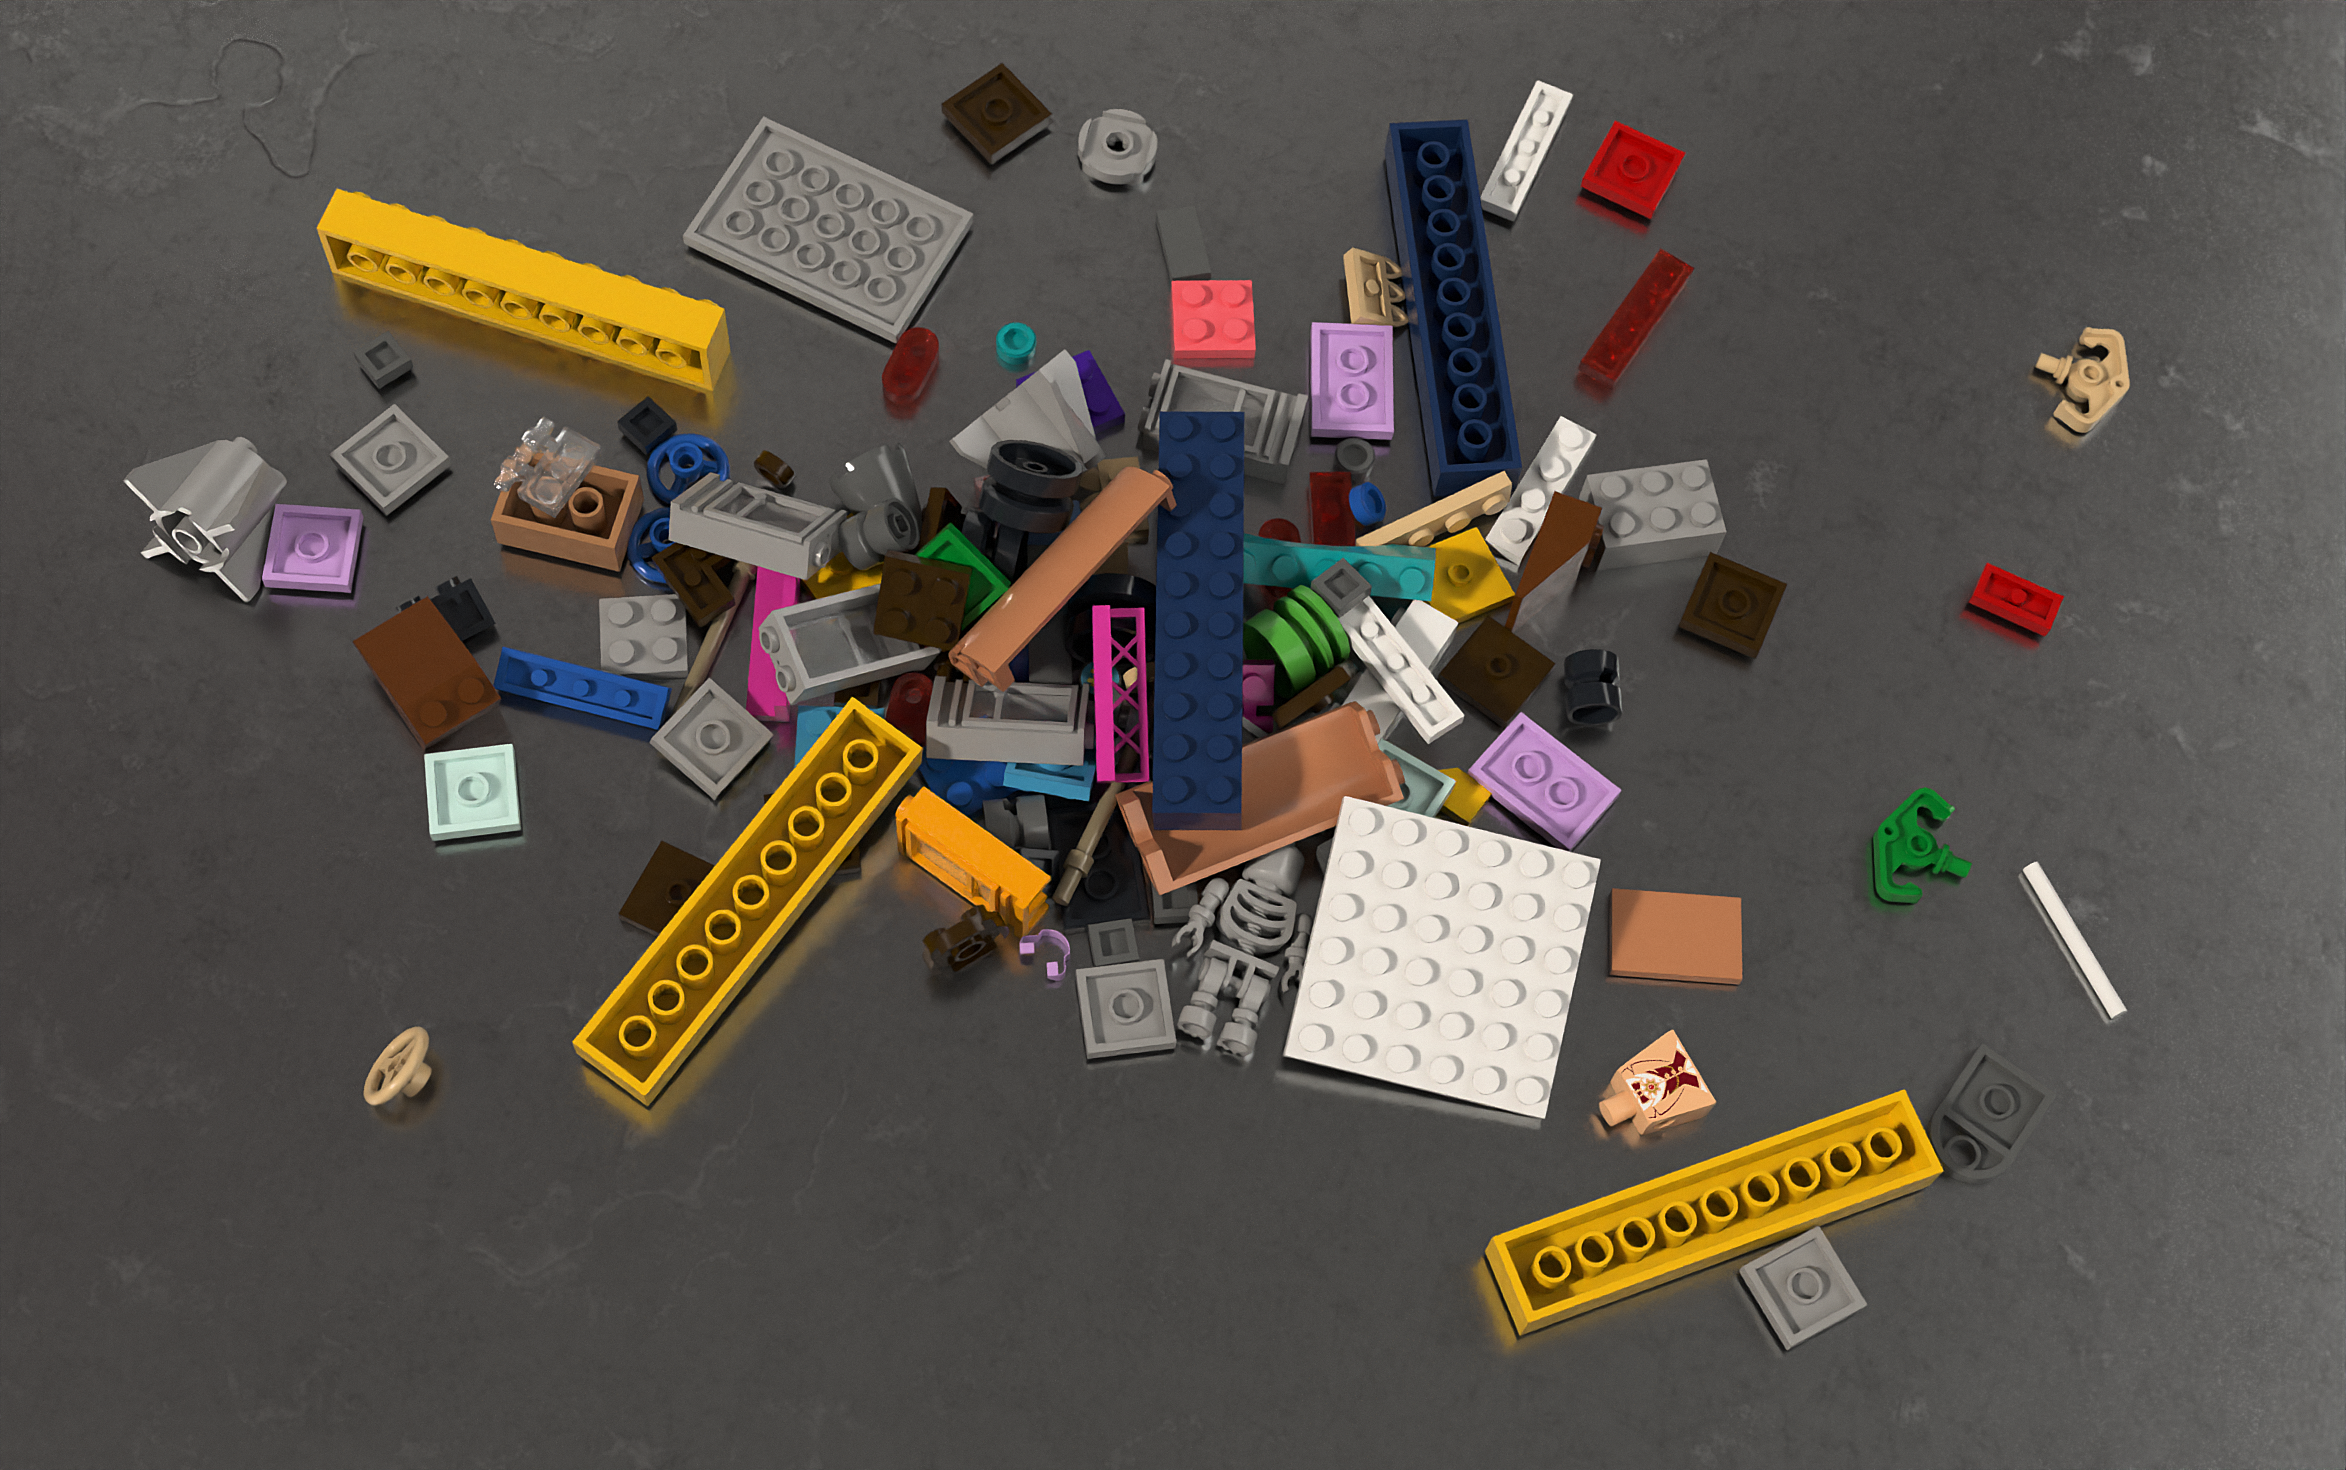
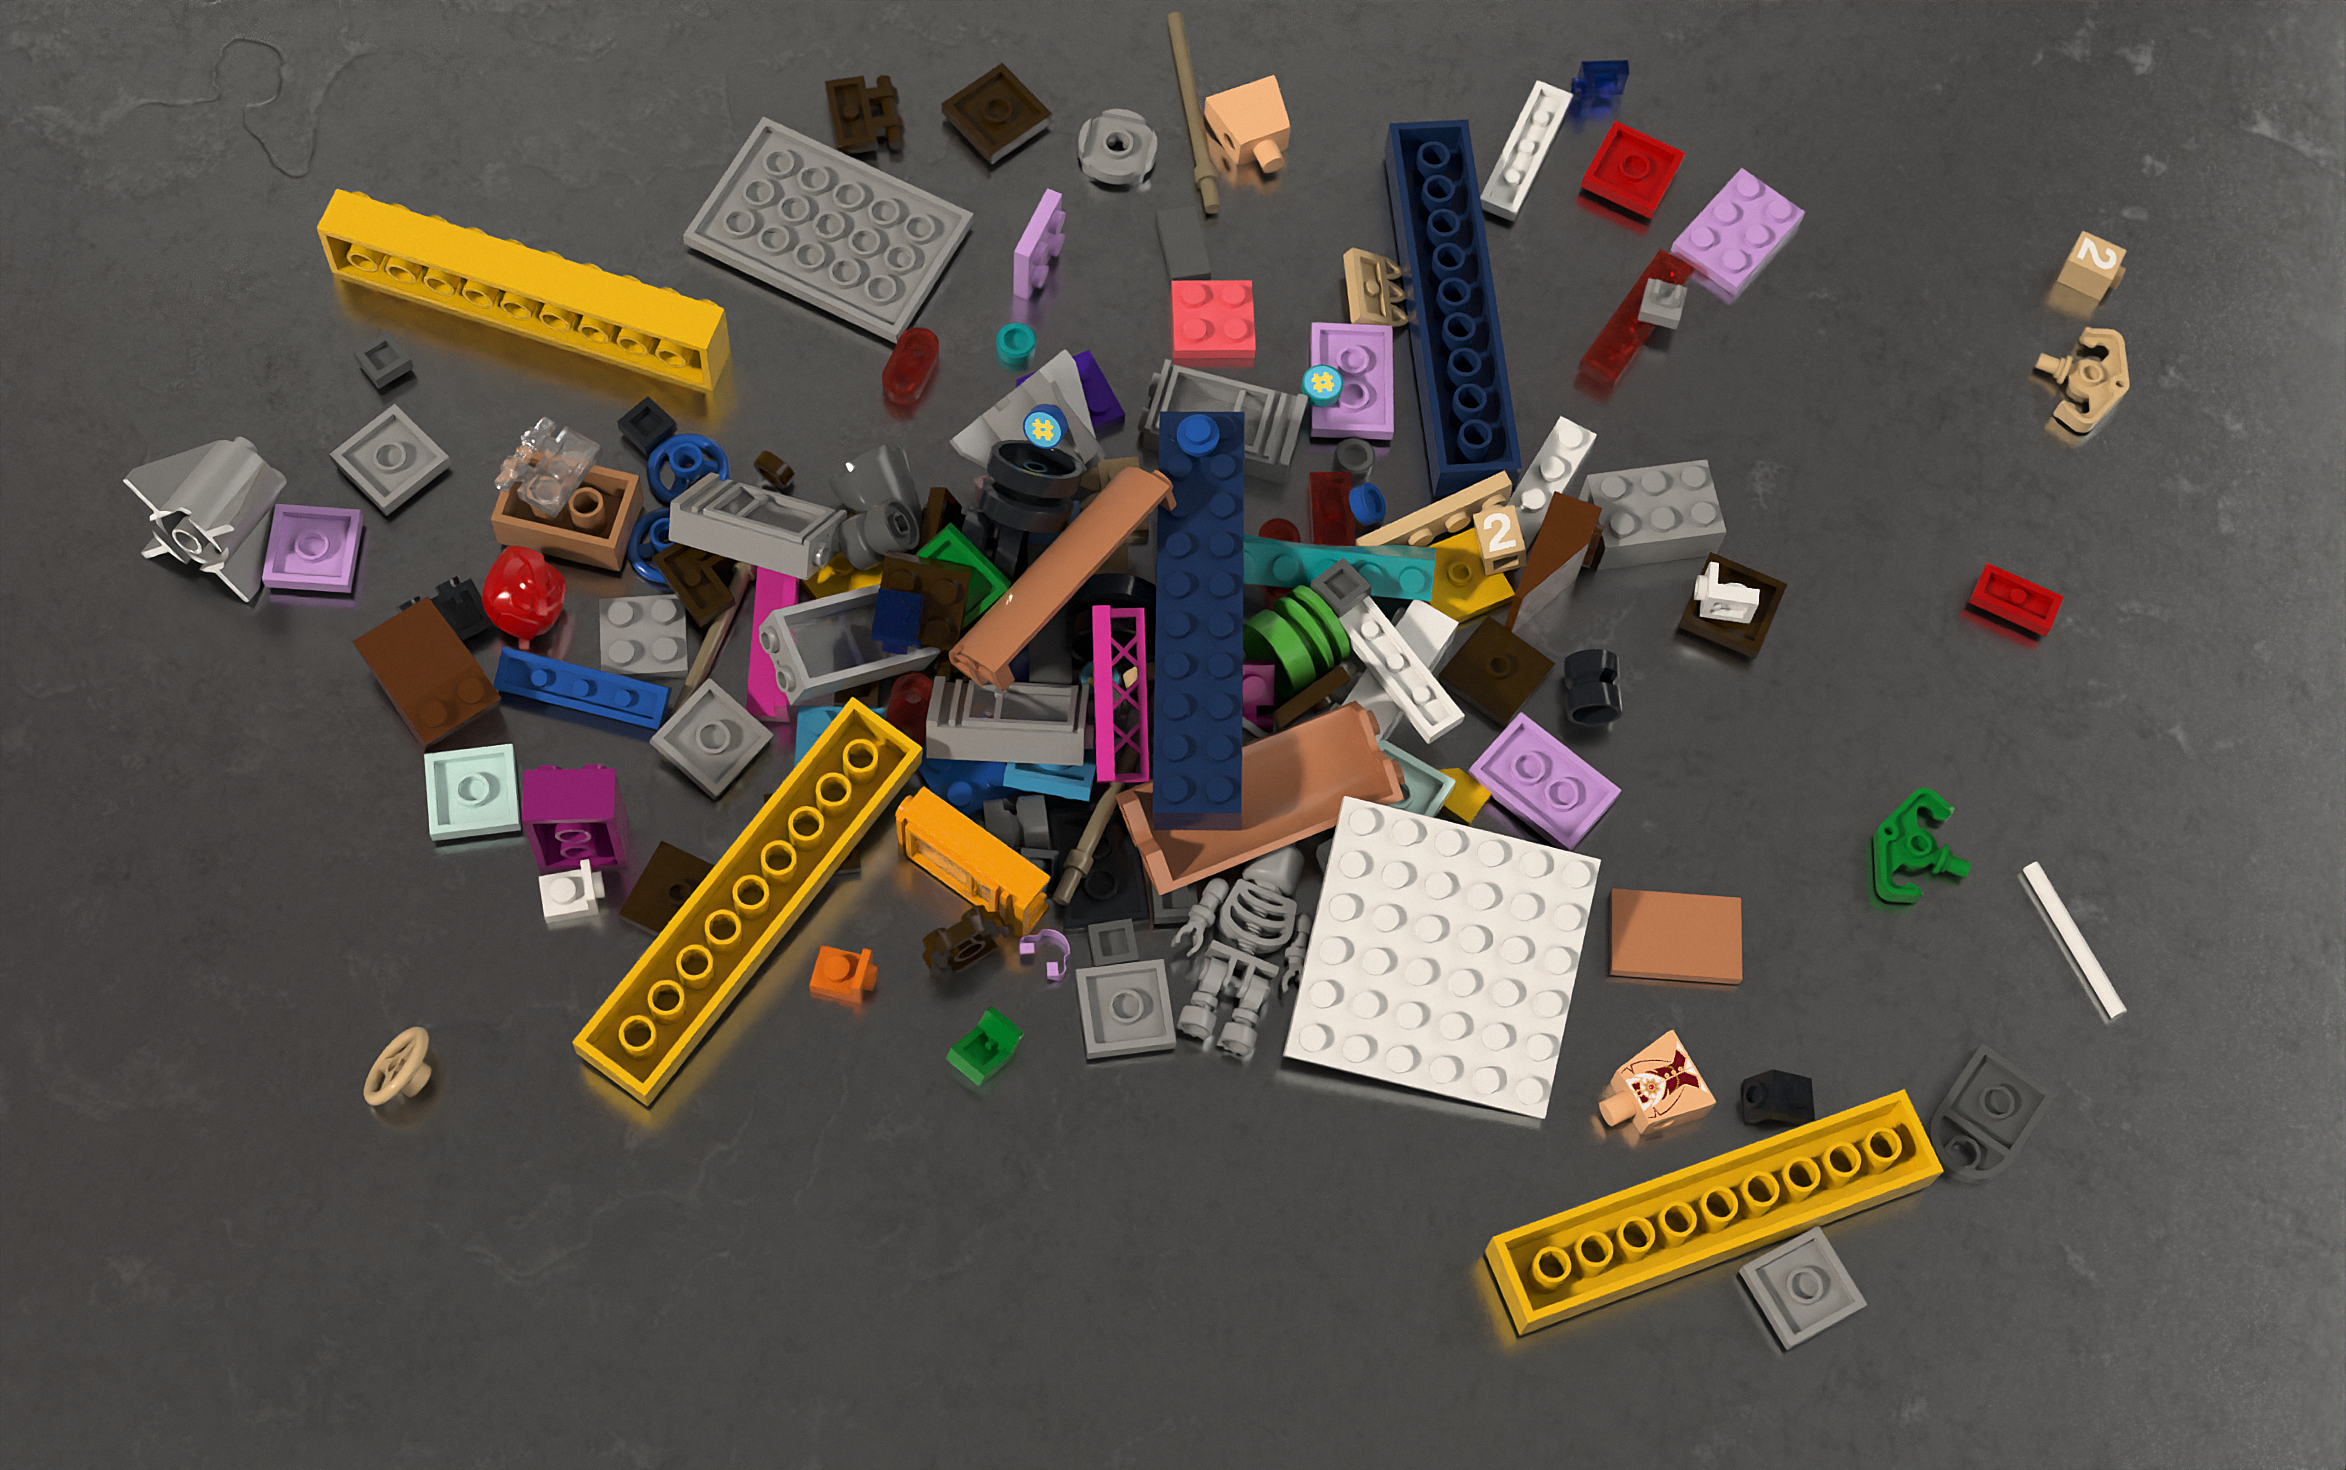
(523, 594): none -> red helmet
(571, 893): none -> white bracket
(575, 817): none -> magenta brick
(844, 974): none -> orange bracket
(852, 117): none -> dark brown plate
(897, 621): none -> clear blue bracket
(986, 1047): none -> green bracket
(1037, 245): none -> lavender plate
(1045, 426): none -> tile
(1198, 435): none -> blue plate
(1205, 171): none -> dark tan bar
(1250, 123): none -> light nougat torso
(1322, 385): none -> tile
(1499, 539): none -> tan brick
(1598, 79): none -> clear blue bracket
(1662, 303): none -> light grey tile
(1724, 601): none -> white bracket
(1737, 231): none -> lavender plate
(1778, 1097): none -> black bracket
(2093, 266): none -> tan brick

